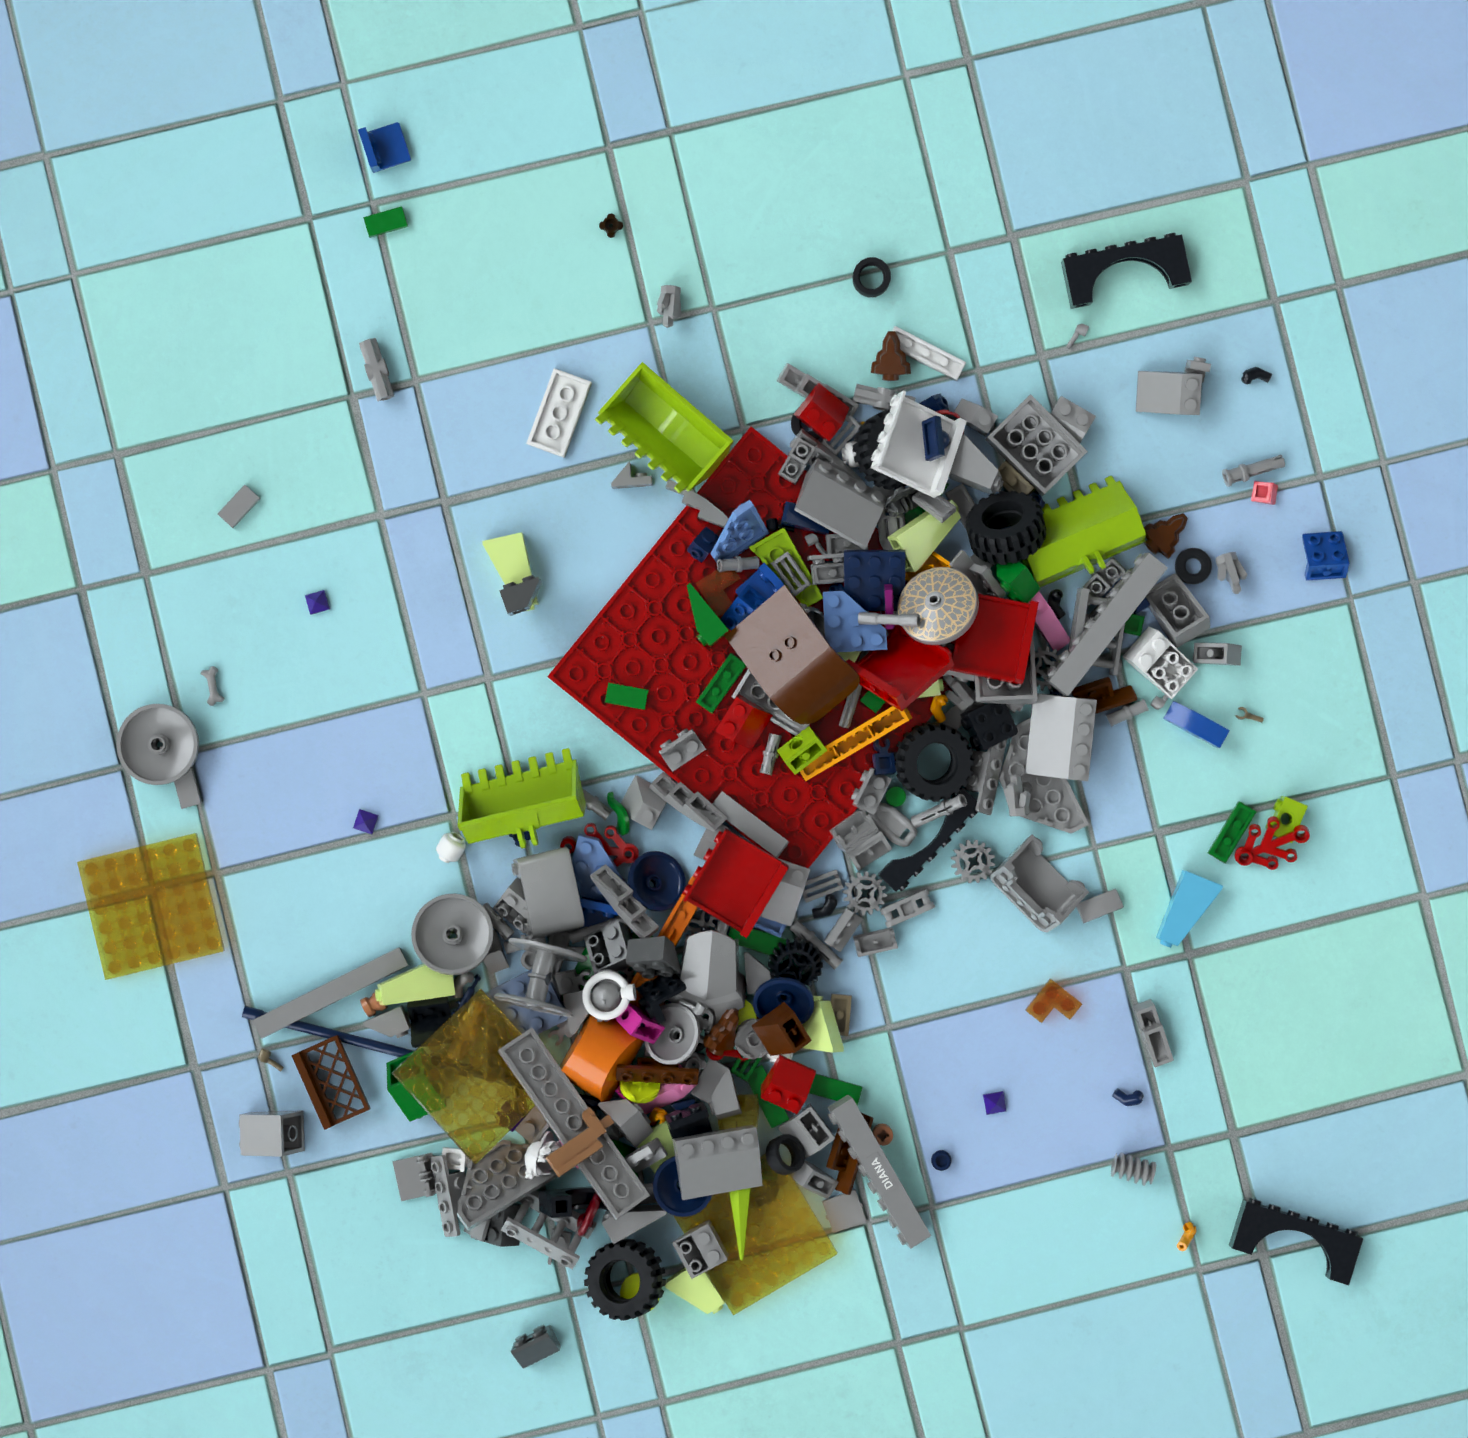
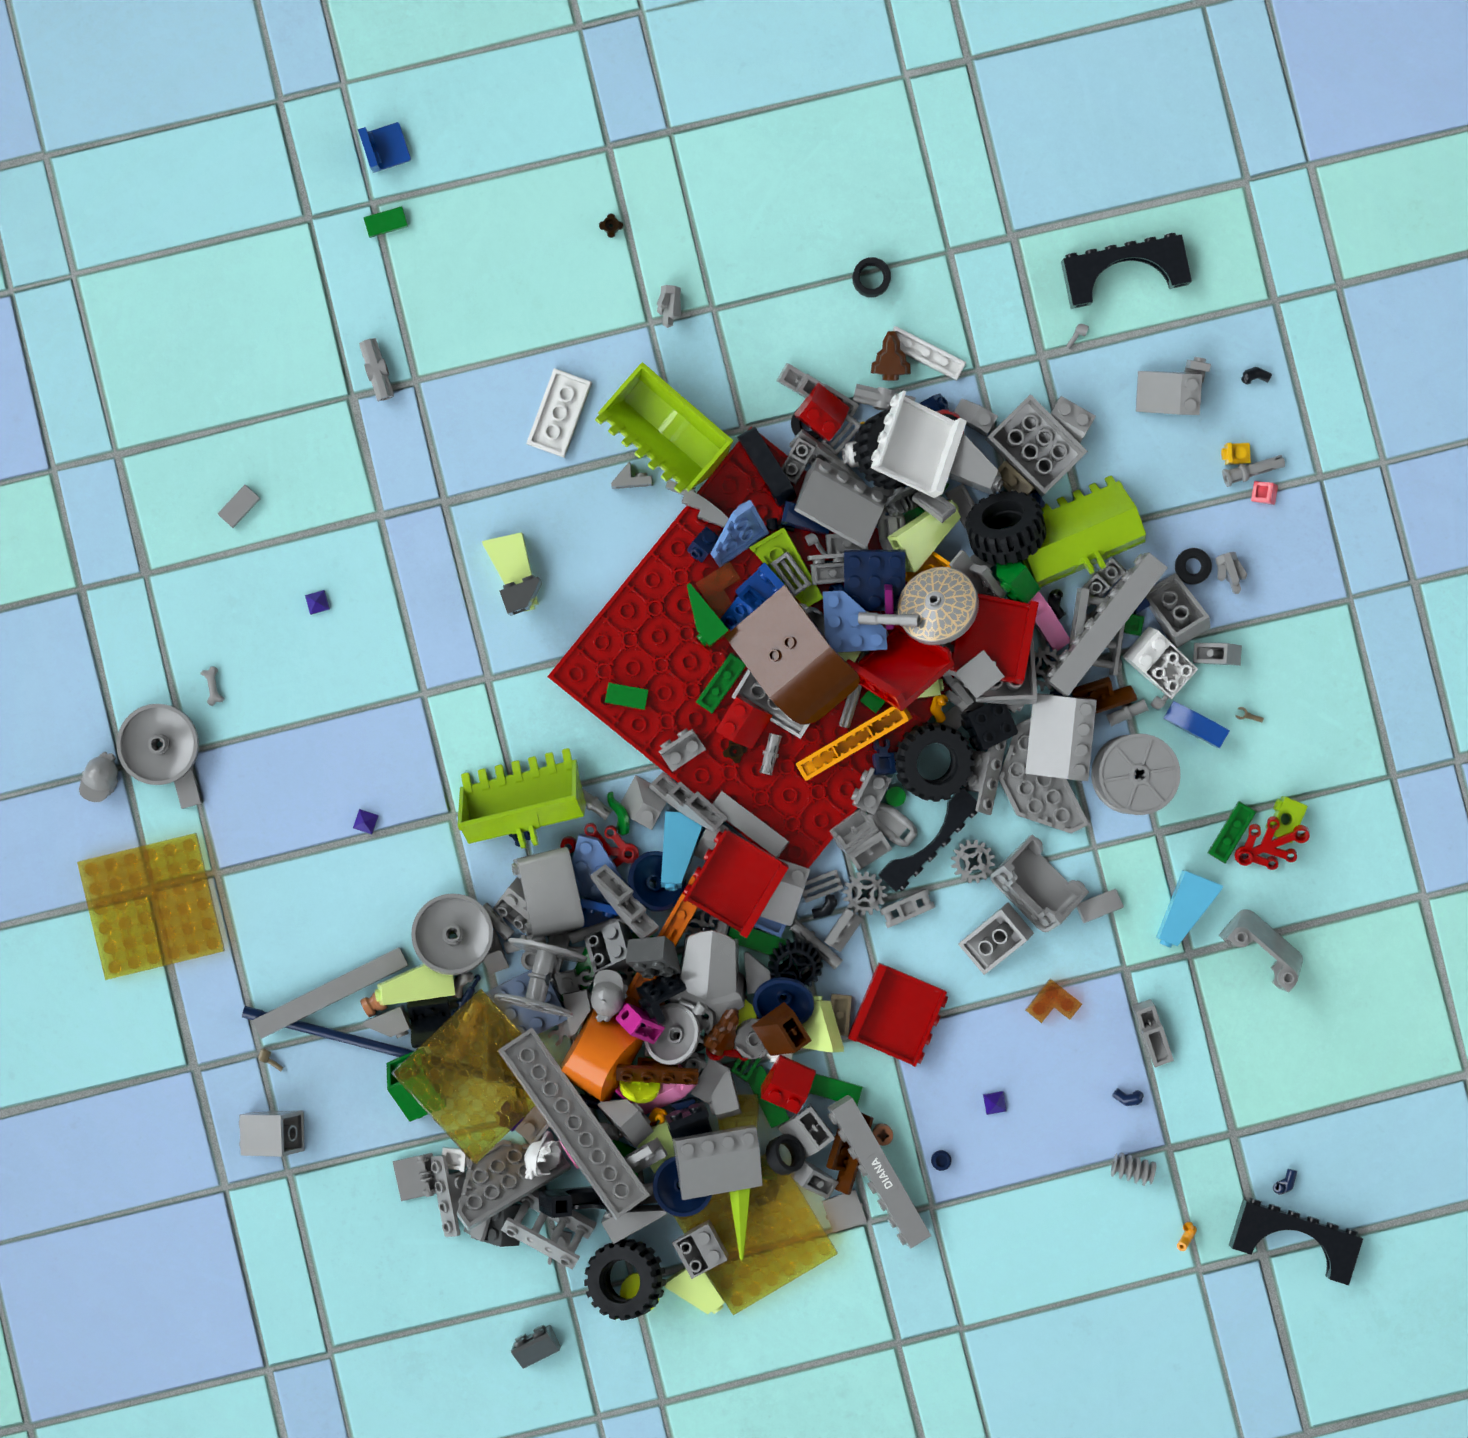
(99, 778): none -> light grey hair
(317, 1092): reddish brown fence -> none
(451, 847): white head -> none
(580, 1146): medium nougat piece -> none
(586, 1224): dark red piece -> none
(628, 993): white piece -> none
(679, 846): none -> medium azure slope
(735, 756): none -> dark brown plate
(737, 564): light grey pin -> none
(767, 466): none -> black beam
(802, 750): lime brick -> none
(875, 942): light grey hinge -> none
(898, 1014): none -> red panel
(934, 438): dark blue tile -> none
(946, 807): light grey pin -> none
(979, 674): none -> light grey piece
(996, 938): none -> light grey slope
(1017, 797): light grey rock -> none
(1155, 774): none -> light grey piece
(1165, 535): reddish brown rock -> none
(1236, 453): none -> yellow bracket
(1248, 927): none -> light grey windscreen
(1287, 1184): none -> dark blue arm
(1325, 555): blue bracket -> none

